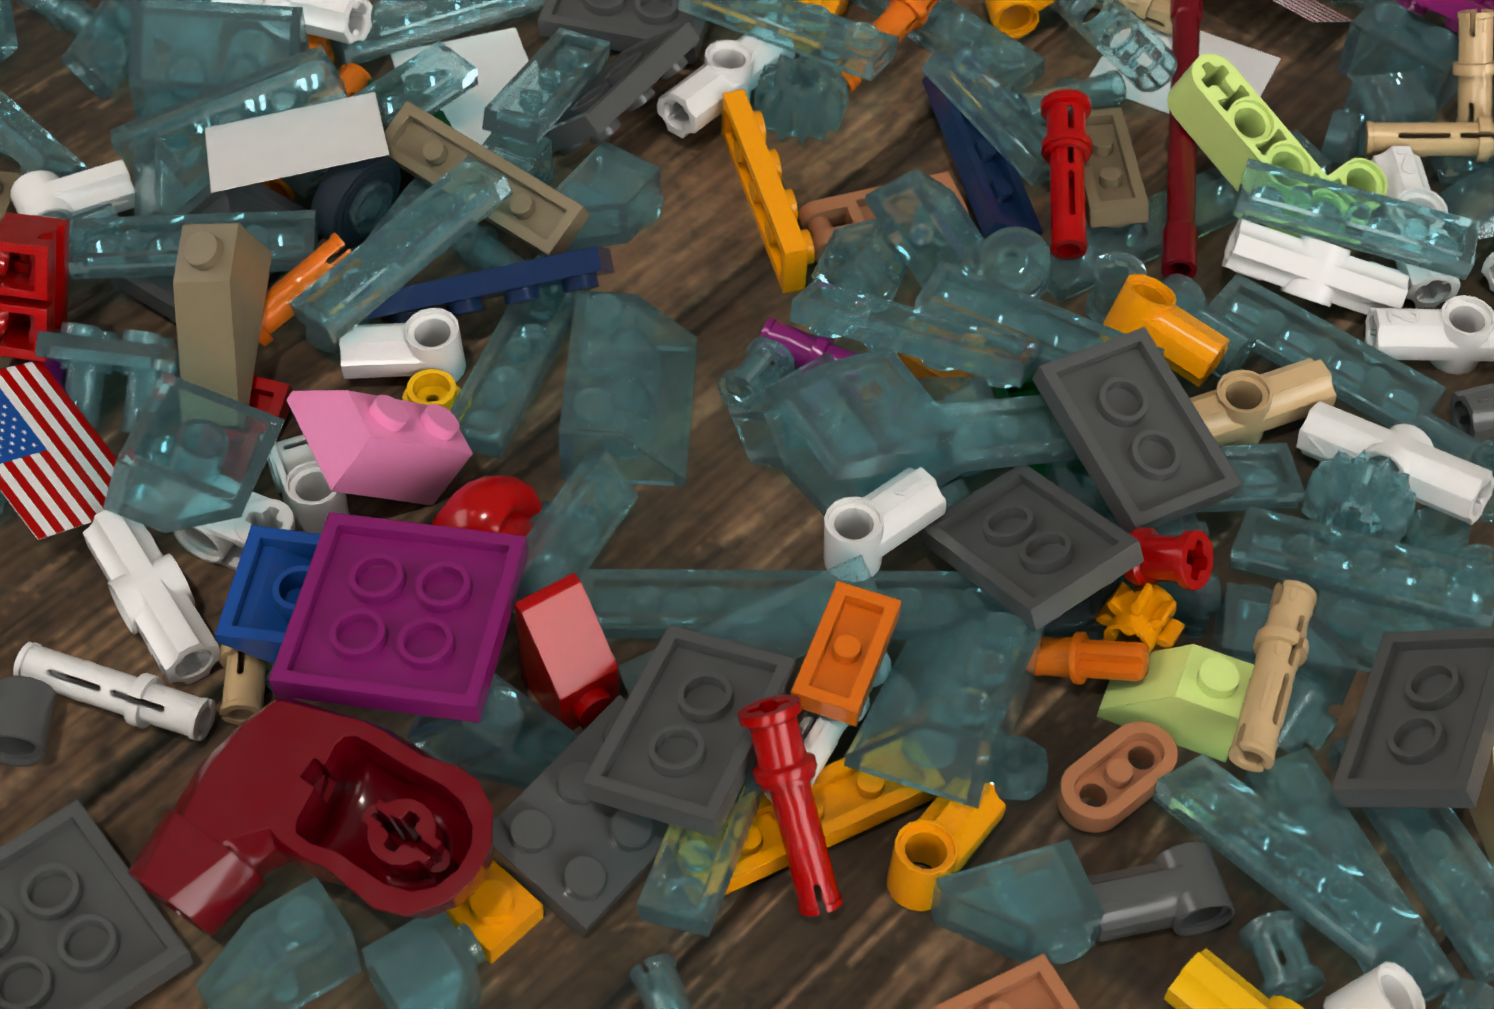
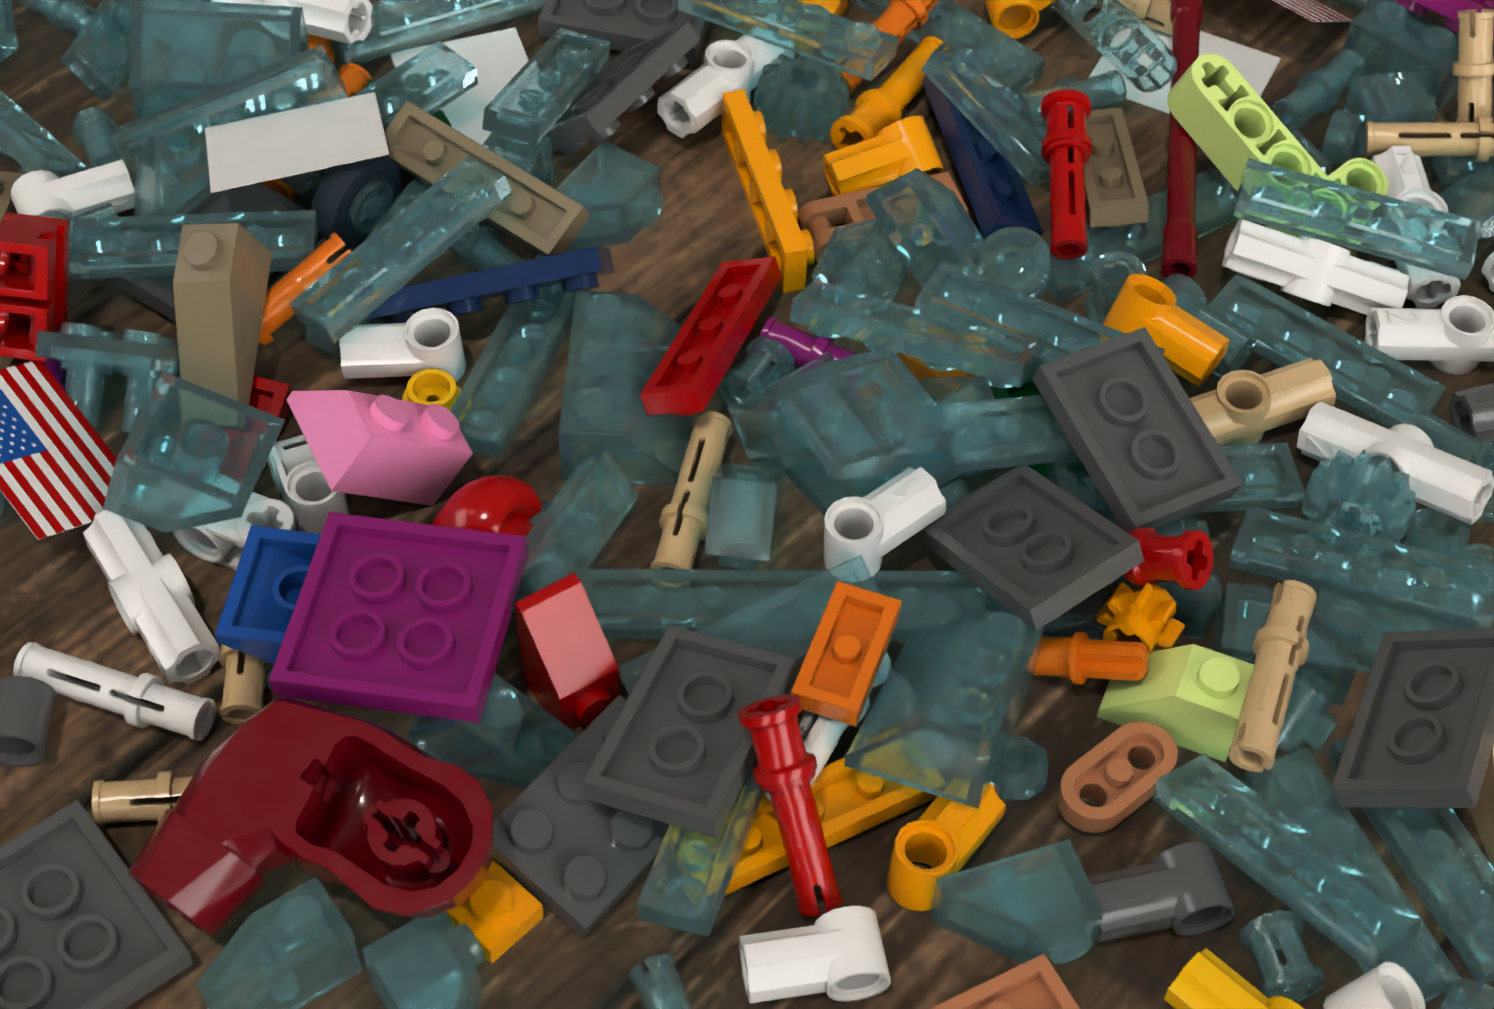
(92, 133): none -> clear light blue pin
(119, 799): none -> tan pin
(686, 516): none -> tan pin
(711, 337): none -> red plate
(743, 513): none -> clear light blue slope
(833, 956): none -> white piece
(883, 158): none -> light orange piece
(884, 105): none -> light orange pin
(1318, 90): none -> clear light blue pin

